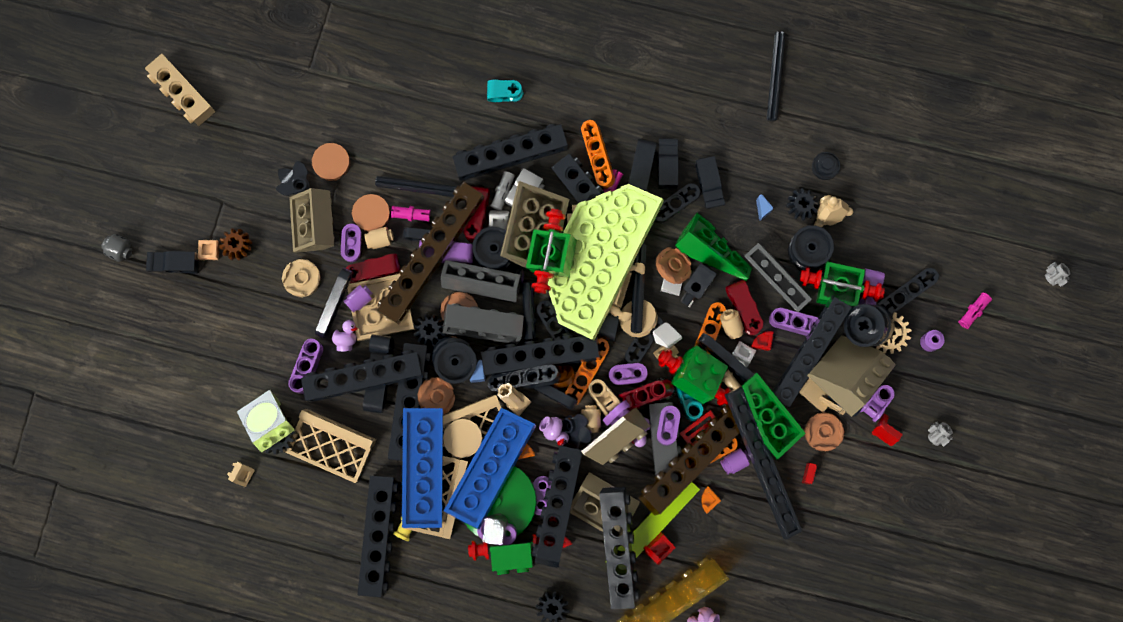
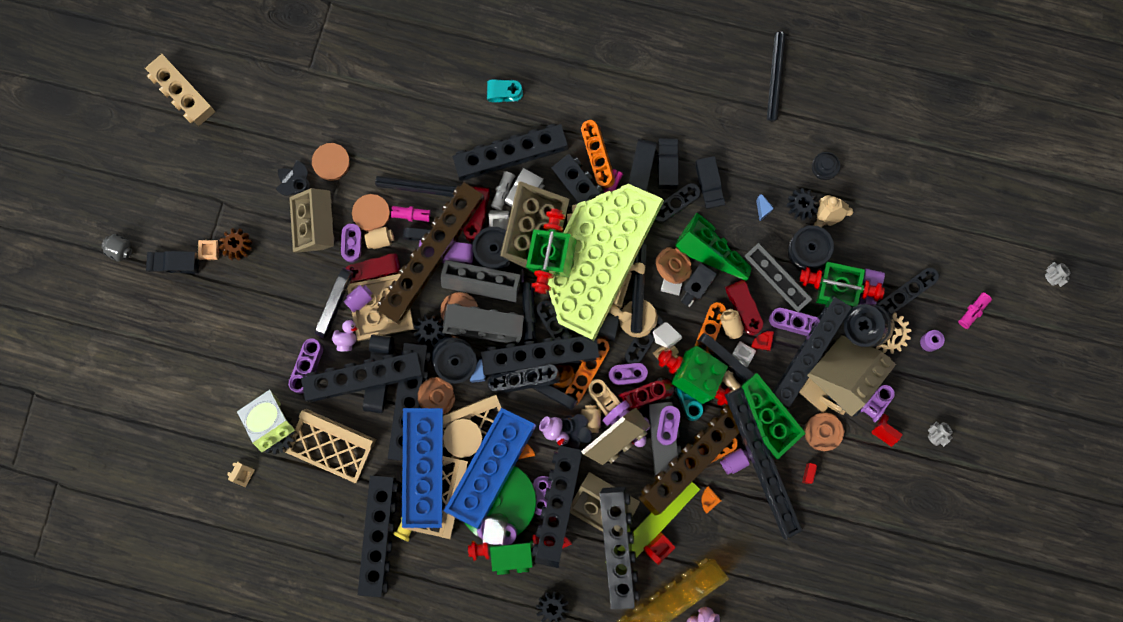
(301, 278): tan tile -> none
(514, 399): tan piece -> none
(683, 433): red tile -> none

